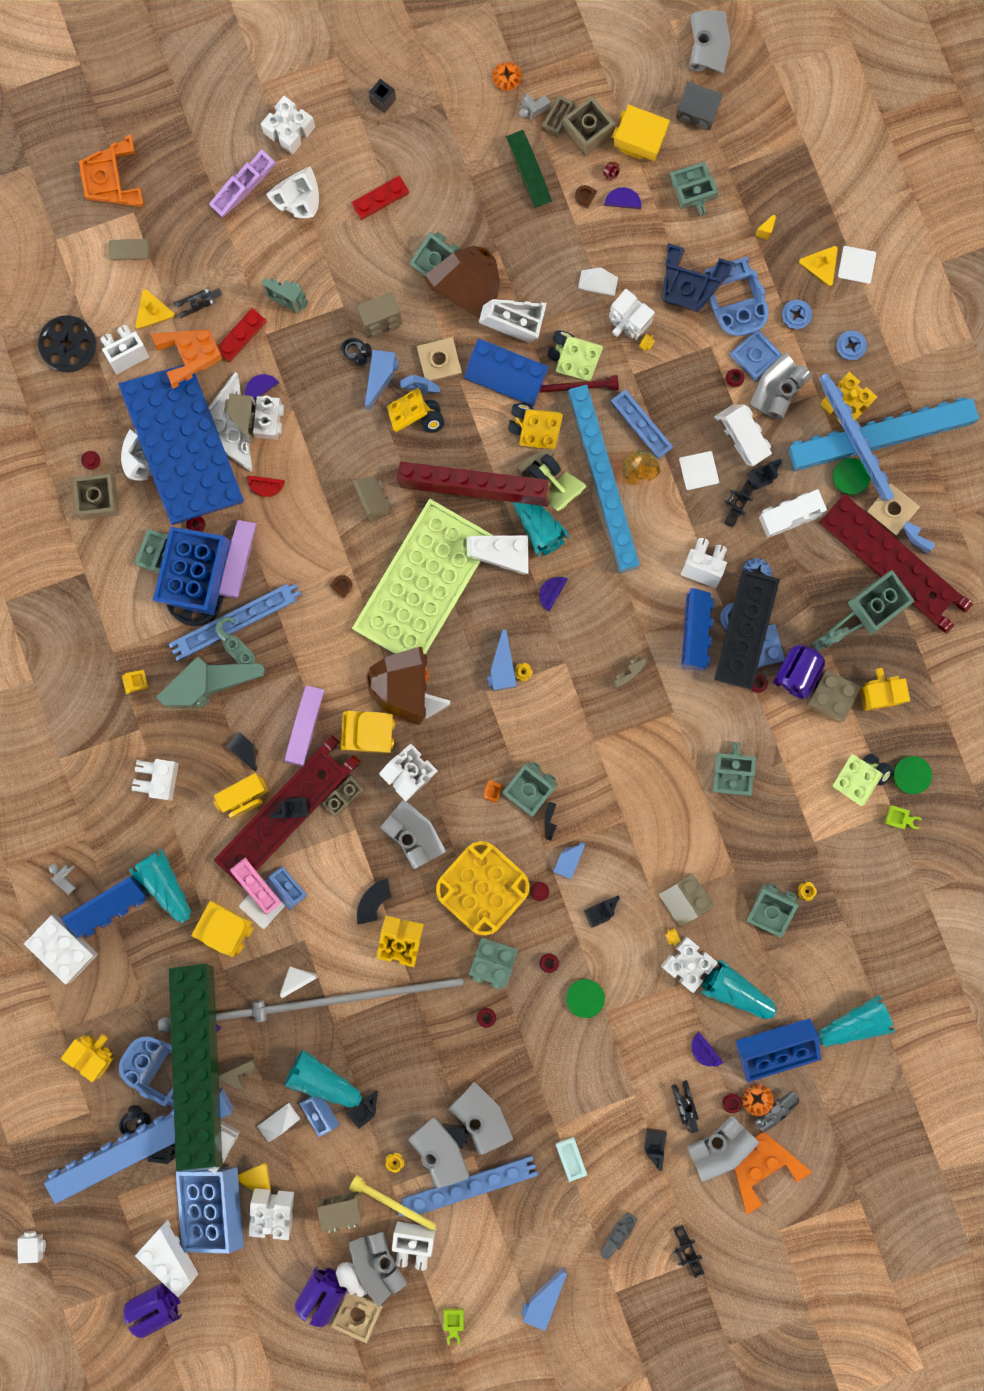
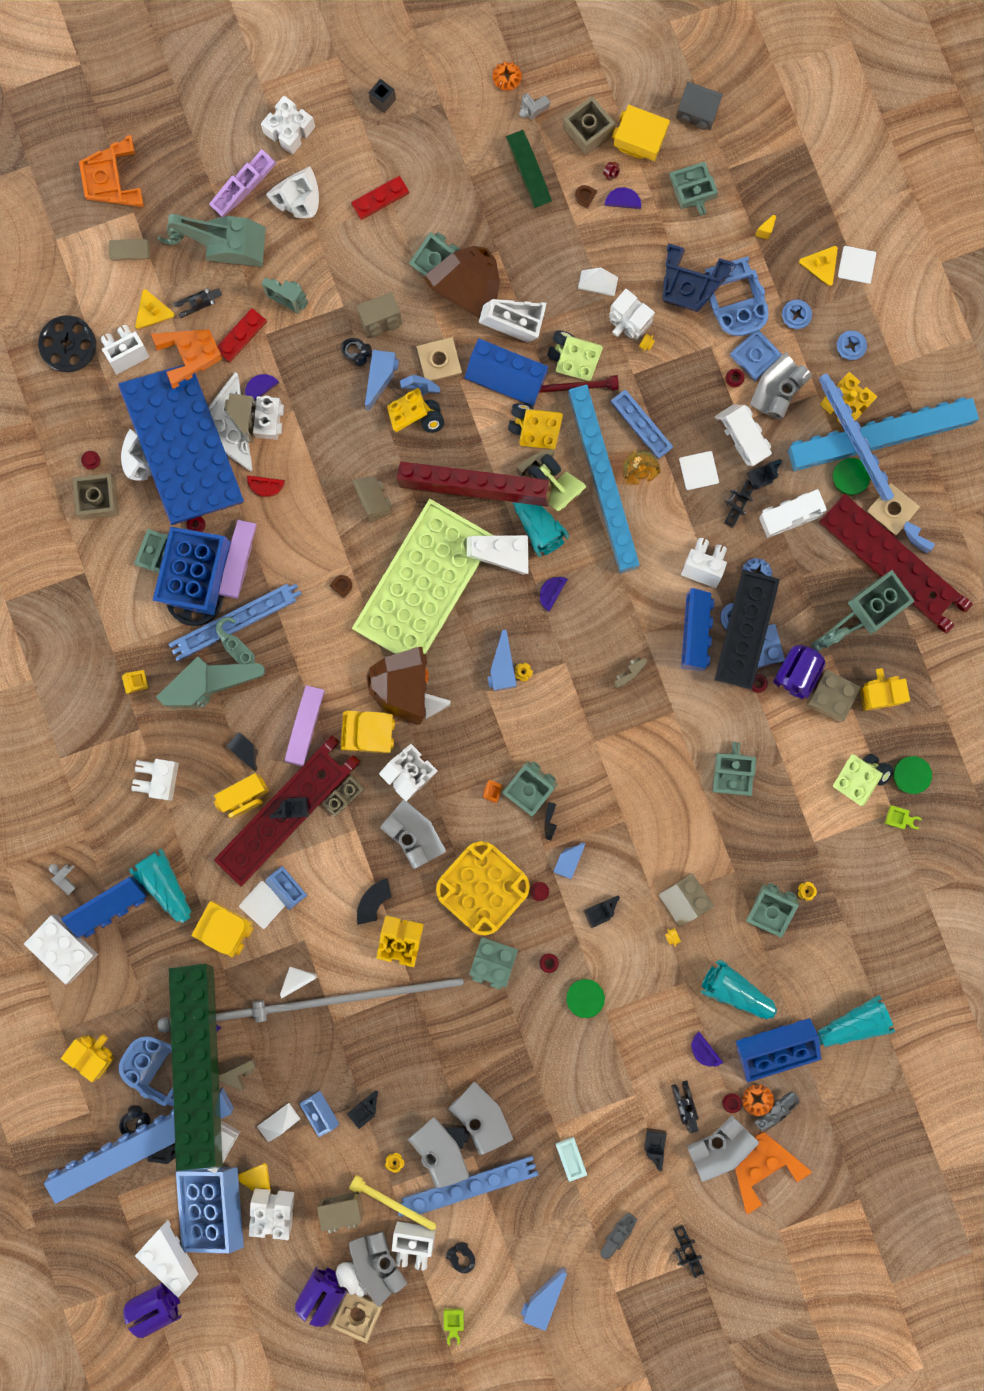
(31, 1247): white brick -> none
(227, 238): none -> sand green slope
(255, 886): bright pink tile -> none
(320, 1081): teal cone -> none
(466, 1251): none -> black piece
(486, 1024): dark red plate -> none
(551, 129): dark tan tile -> none
(689, 964): white brick -> none
(713, 29): light grey panel -> none

